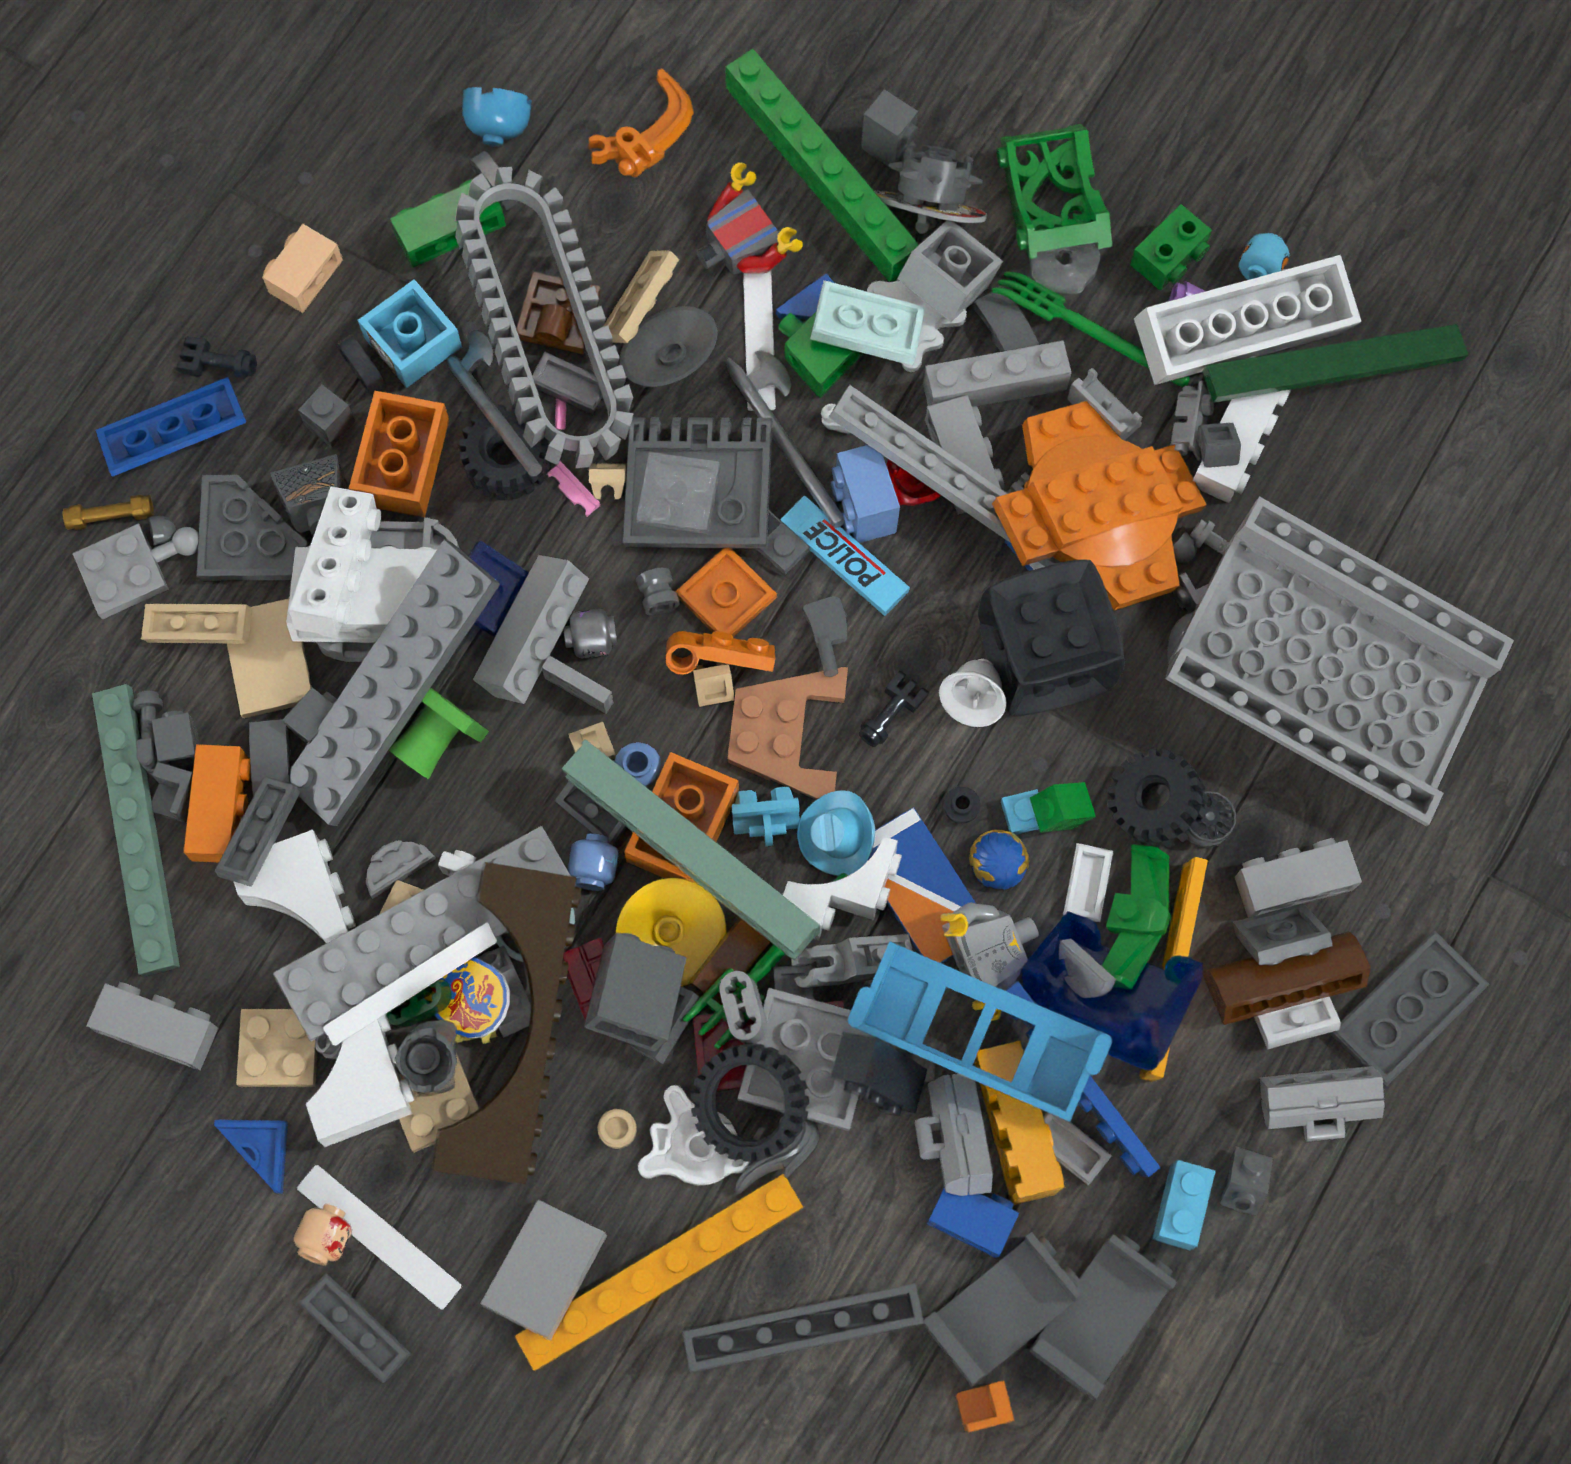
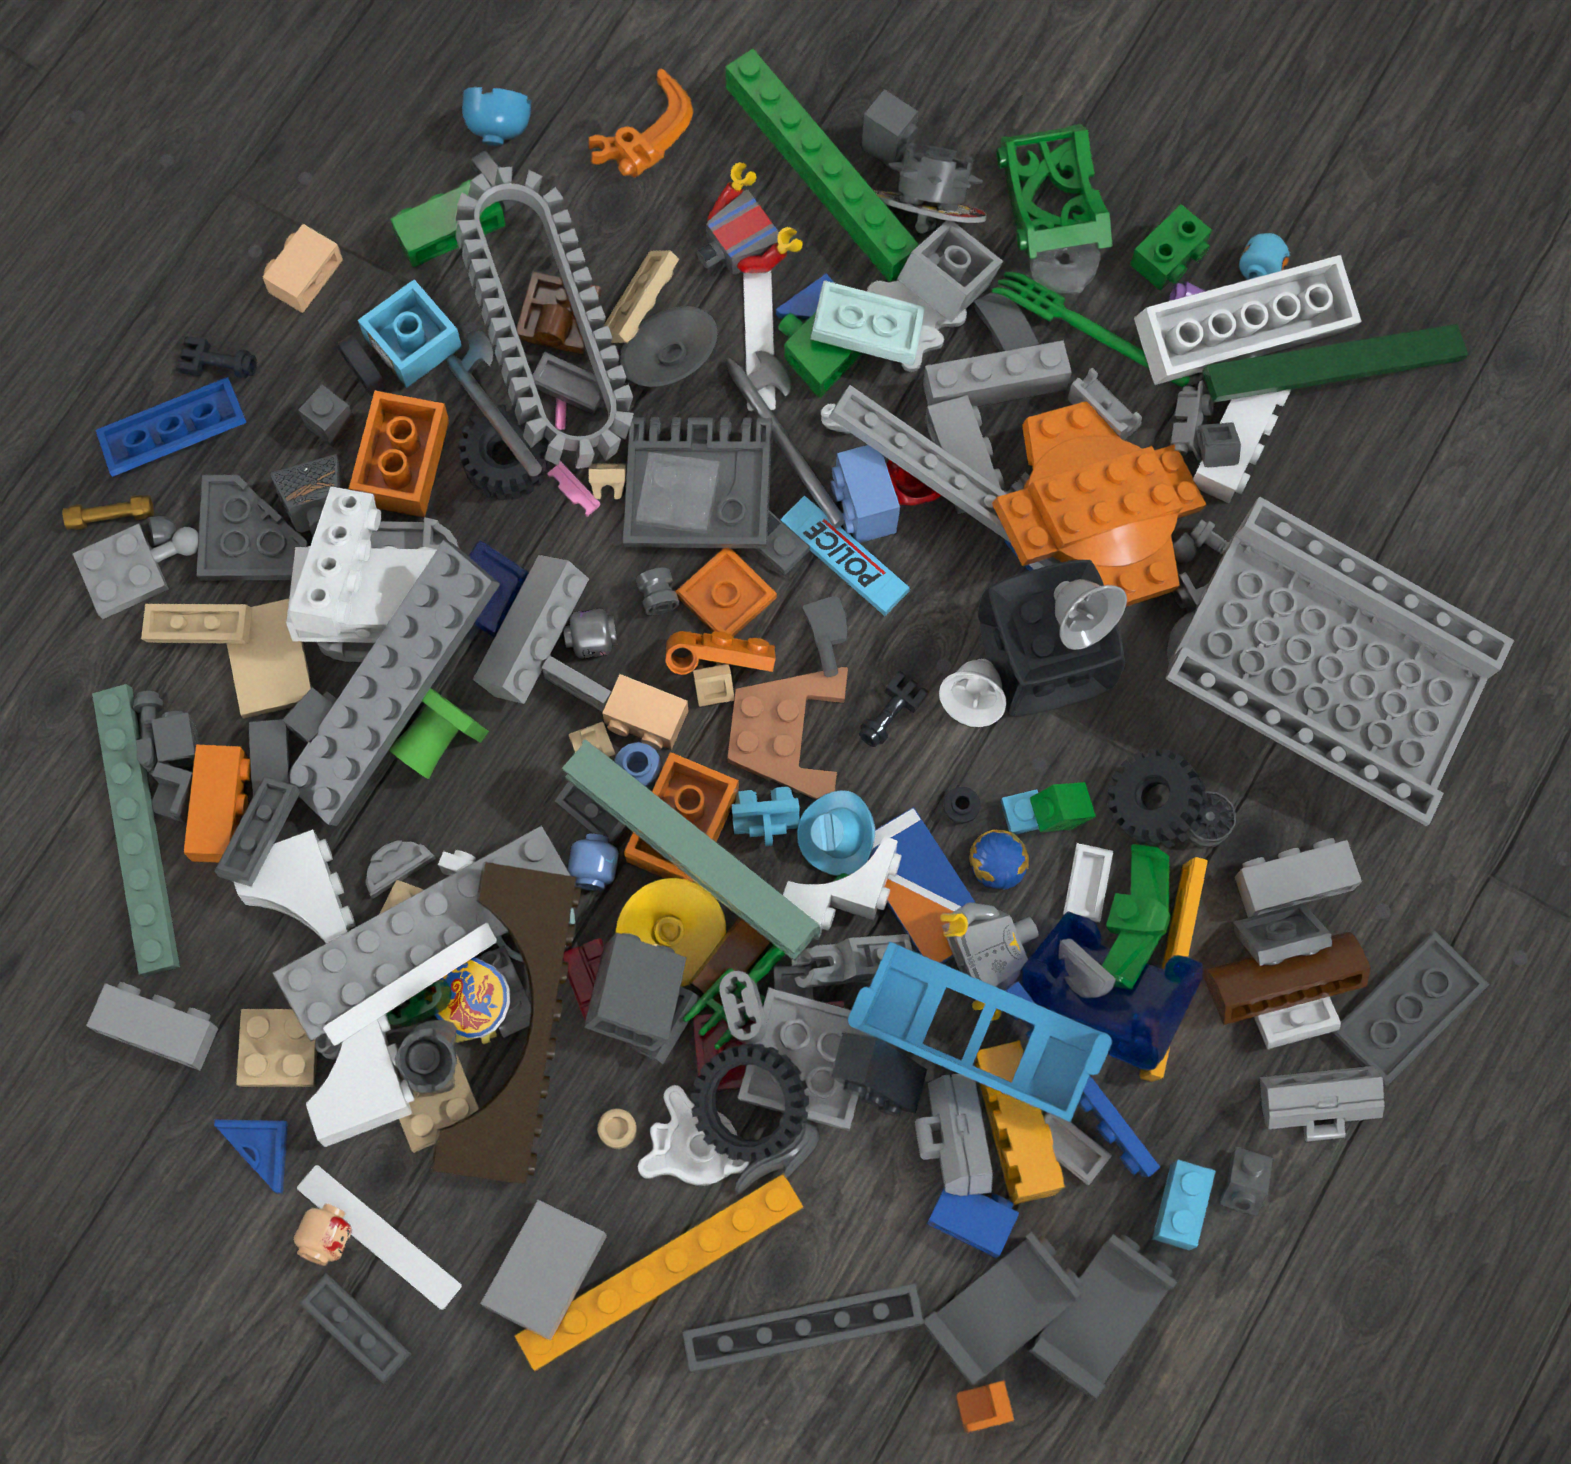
(645, 713): none -> light nougat brick
(1087, 611): none -> light grey hat

